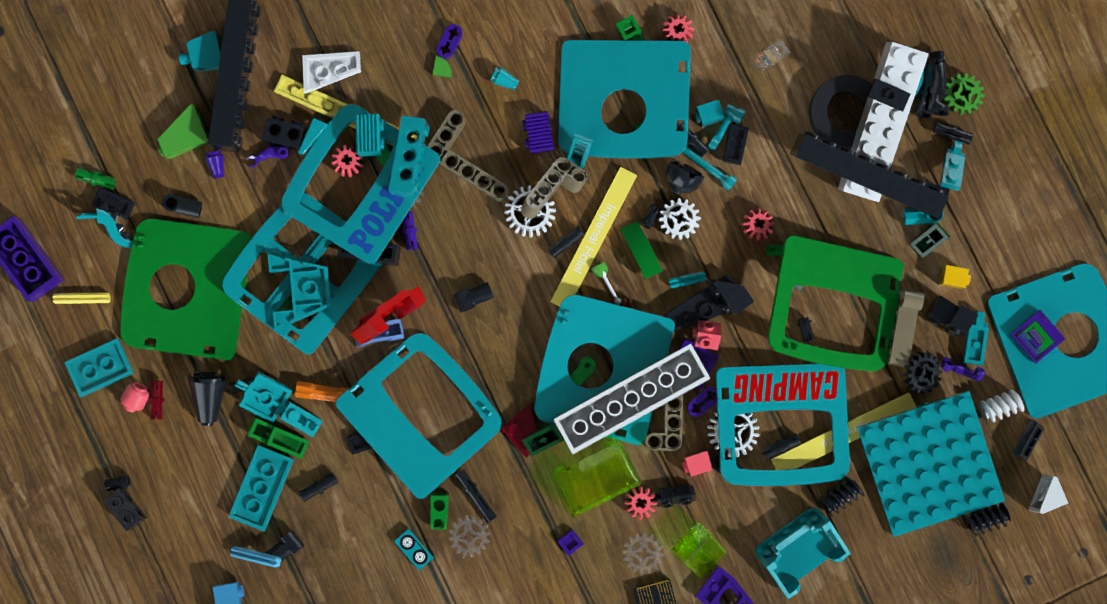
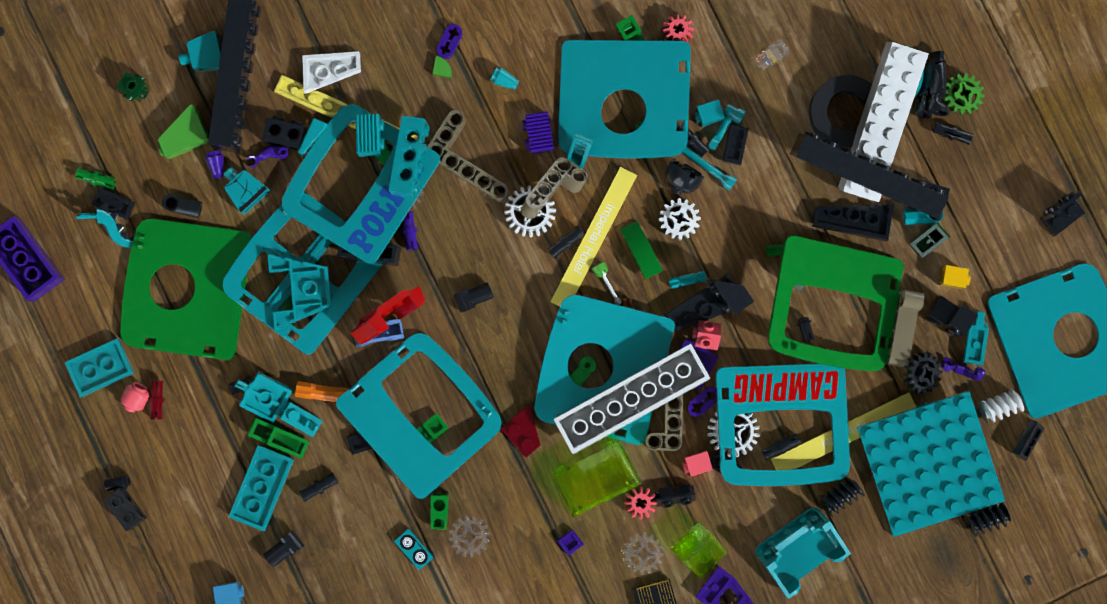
(71, 298): light yellow axle -> none
(133, 87): none -> dark green brick
(207, 395): black cone -> none
(244, 190): none -> teal torso
(254, 556): medium azure axle -> none
(341, 166): coral gear -> none
(432, 428): none -> green slope
(474, 494): black pin -> none
(543, 438): dark green slope -> none
(650, 217): black pin -> none
(756, 230): coral gear -> none
(857, 220): none -> black wing
(888, 94): black plate -> none
(953, 167): teal hinge -> none
(1037, 336): dark purple tile -> none
(1048, 495): white slope -> none
(1062, 215): none -> black bracket

